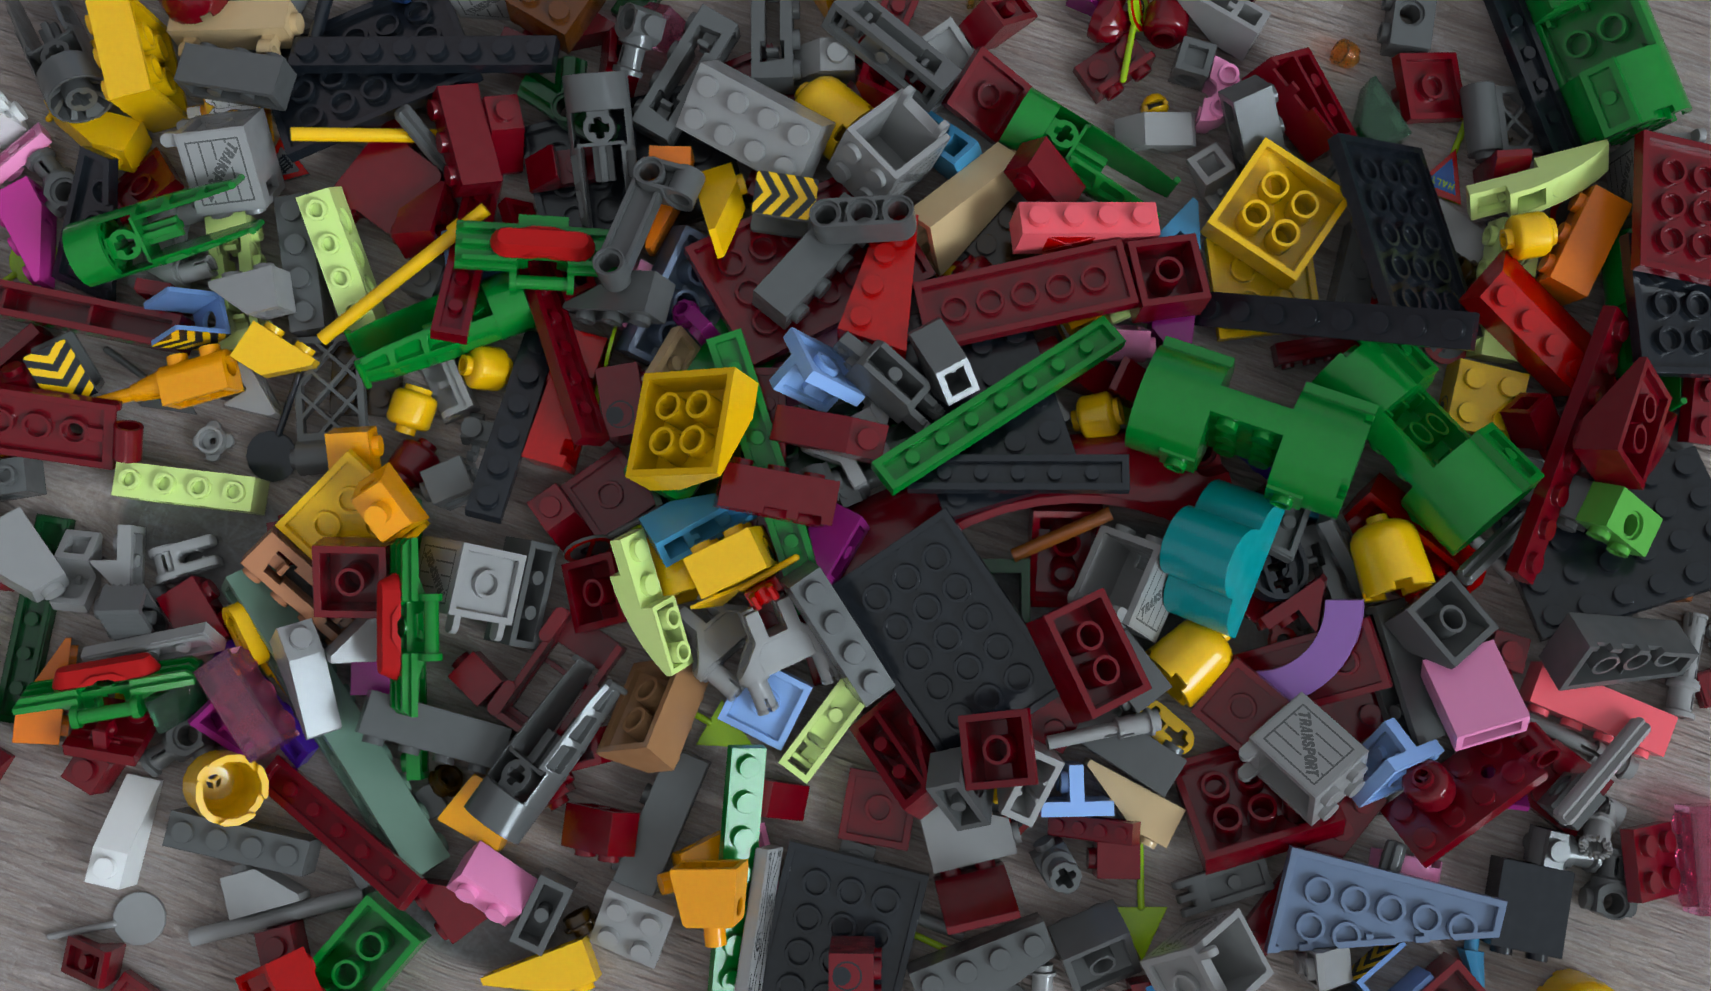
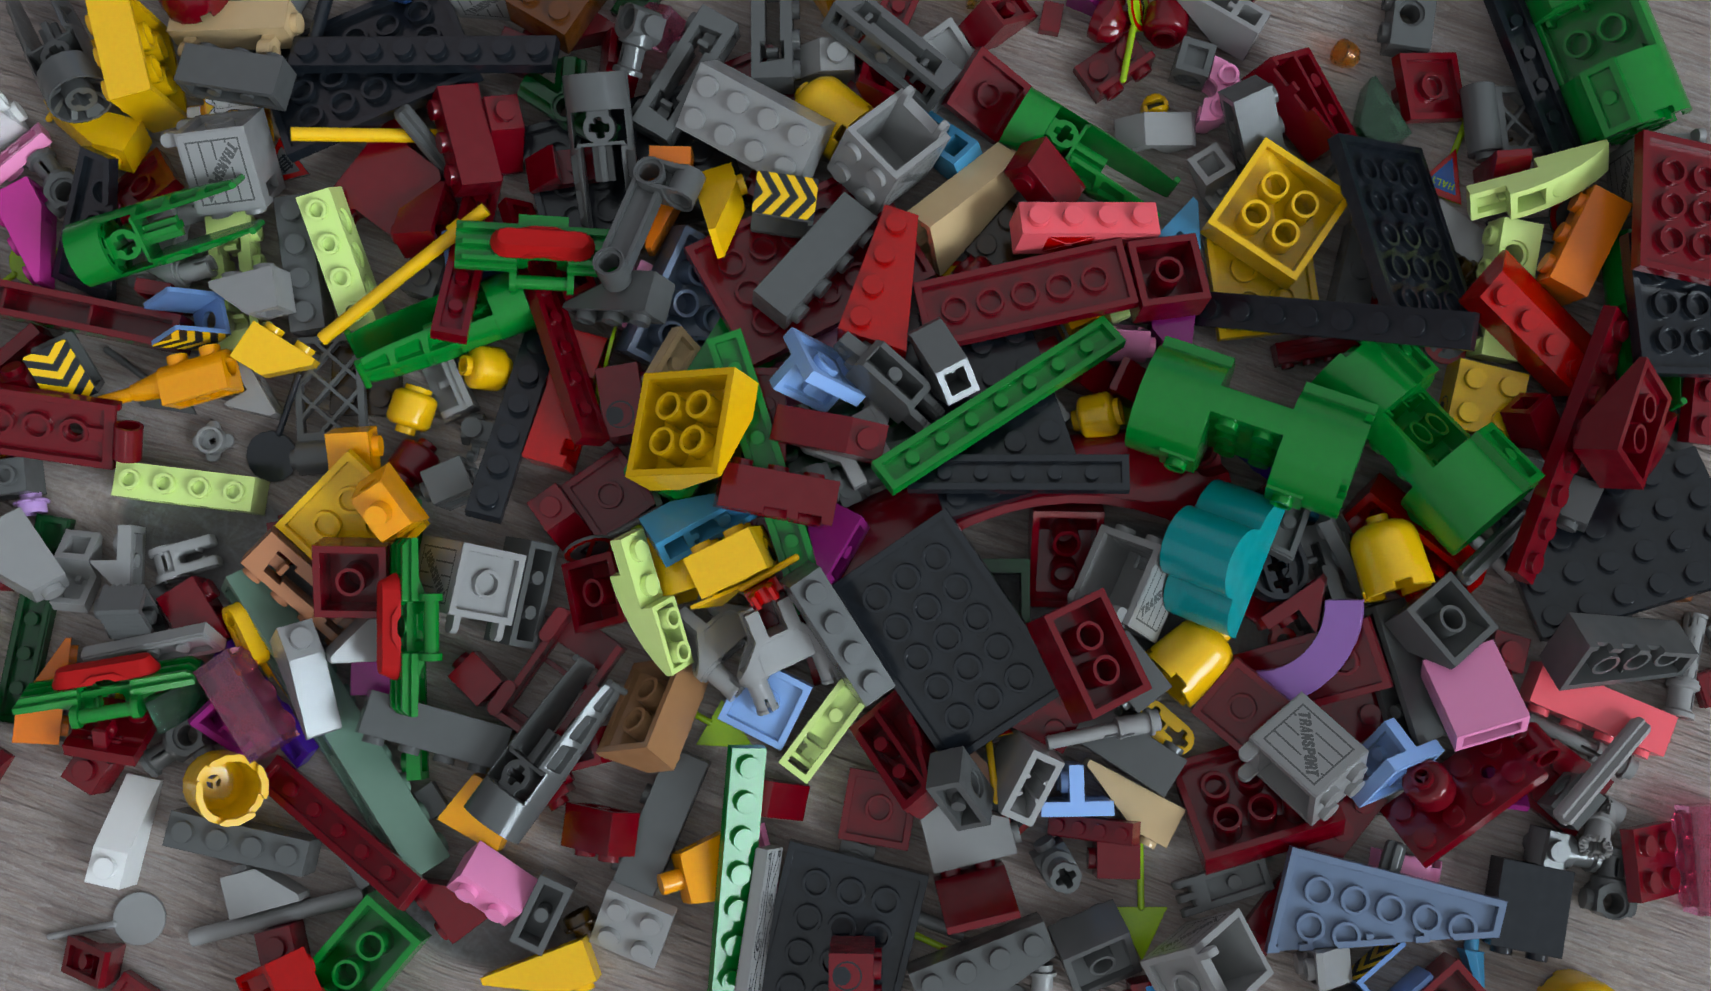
(32, 504): none -> lavender plate
(452, 778): dark brown plate -> none
(689, 316): magenta plate -> none
(711, 895): light orange torso -> none
(848, 210): dark grey beam -> none
(998, 749): dark red slope -> none
(1051, 18): none -> dark red piece
(1062, 534): dark orange bar -> none
(1528, 235): yellow head -> none
(1618, 520): bright green brick -> none

